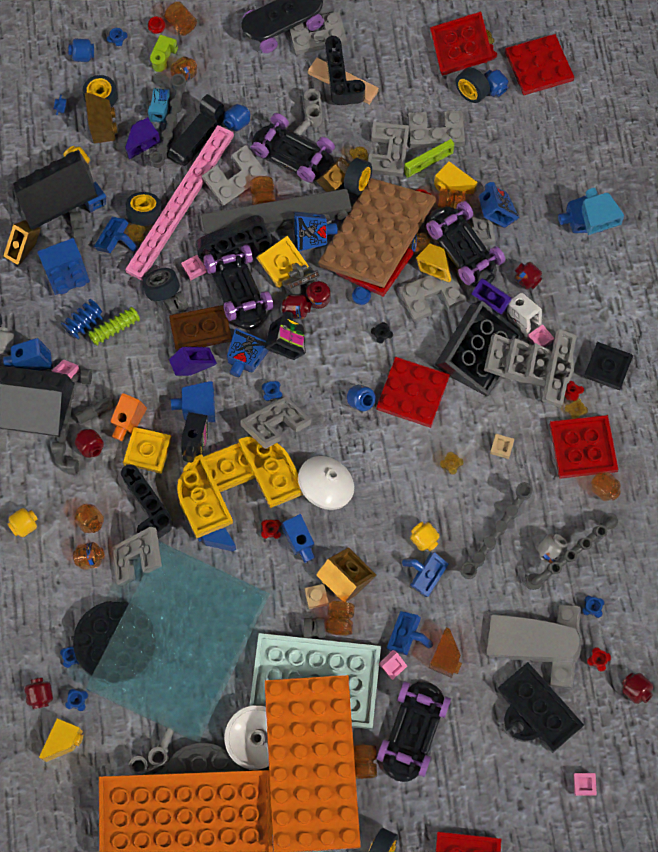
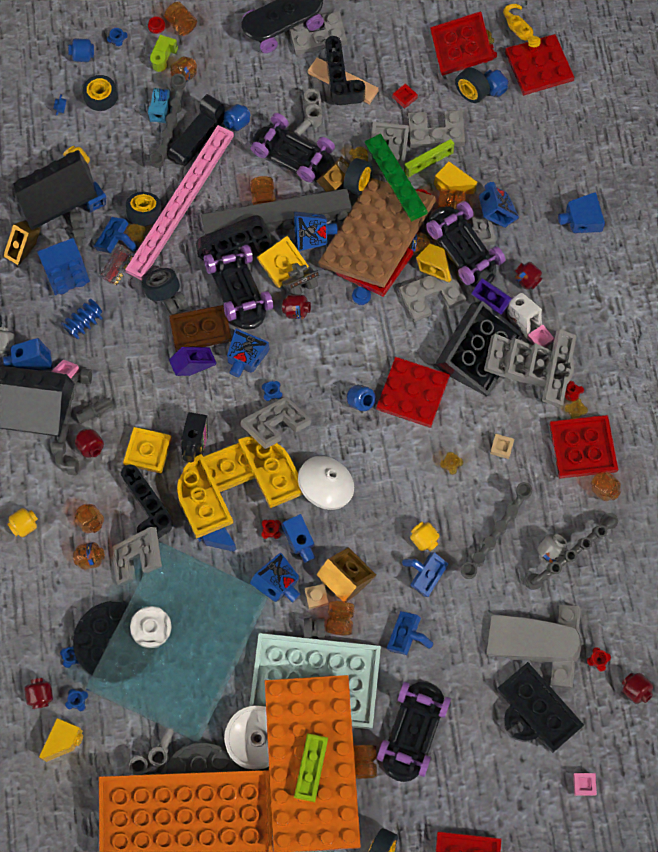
(100, 118): pearl gold slope -> none
(114, 326): lime piece -> none
(116, 265): none -> clear slope
(129, 410): orange torso -> none
(141, 138): dark purple slope -> none
(150, 627): none -> white tile
(193, 267): bright pink plate -> none
(196, 399): blue torso -> none
(228, 190): light grey plate -> none
(277, 579): none -> blue torso
(286, 337): black torso -> none
(311, 767): none -> lime tile
(318, 294): dark red head -> none
(382, 327): black plate -> none
(392, 664): bright pink plate -> none
(396, 177): none -> green plate
(404, 96): none -> red plate
(446, 656): clear orange slope -> none
(519, 26): none -> yellow piece
(597, 602): blue plate -> none
(600, 212): dark azure torso -> none
(608, 366): black plate -> none

